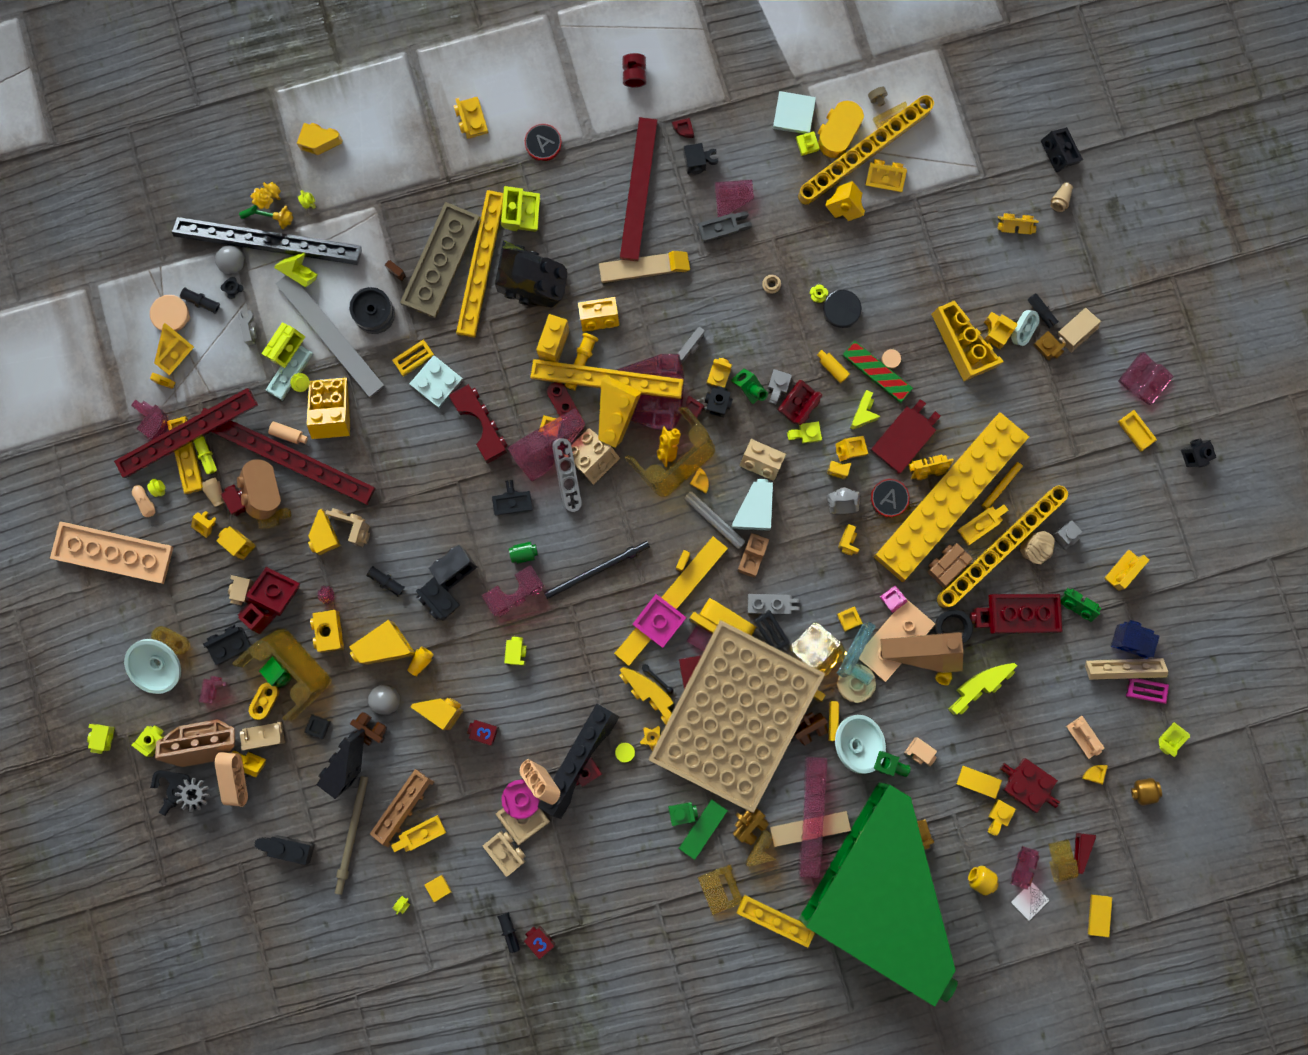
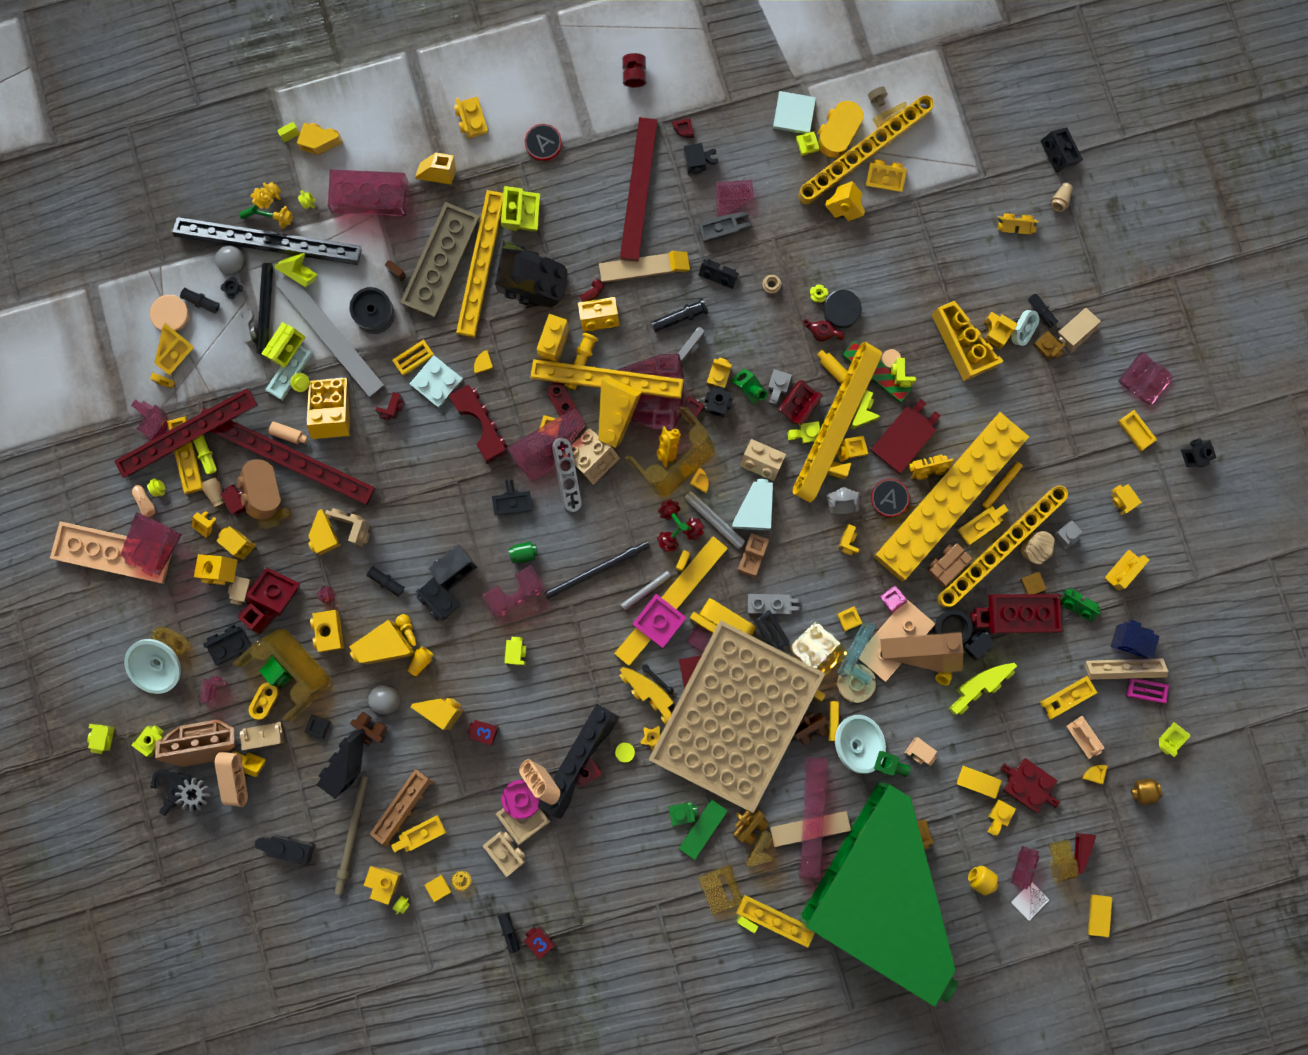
(149, 544): none -> clear pink slope
(215, 569): none -> yellow brick
(264, 307): none -> black axle
(288, 132): none -> neon yellow tile
(367, 192): none -> clear pink brick
(383, 882): none -> yellow brick
(395, 405): none -> dark red bracket
(403, 622): none -> yellow bar
(437, 168): none -> yellow slope
(461, 880): none -> clear yellow tile
(482, 363): none -> yellow tile
(594, 292): none -> dark red arm
(644, 591): none -> light grey bar
(688, 312): none -> black pin
(692, 528): none -> dark red plant
(711, 271): none -> black hinge
(748, 924): none -> neon yellow tile
(822, 330): none -> dark red piece
(837, 422): none -> yellow beam
(898, 371): none -> neon yellow bracket
(979, 645): none -> black brick
(1033, 583): none -> pearl gold tile
(1069, 697): none -> yellow plate
(1124, 498): none -> yellow brick

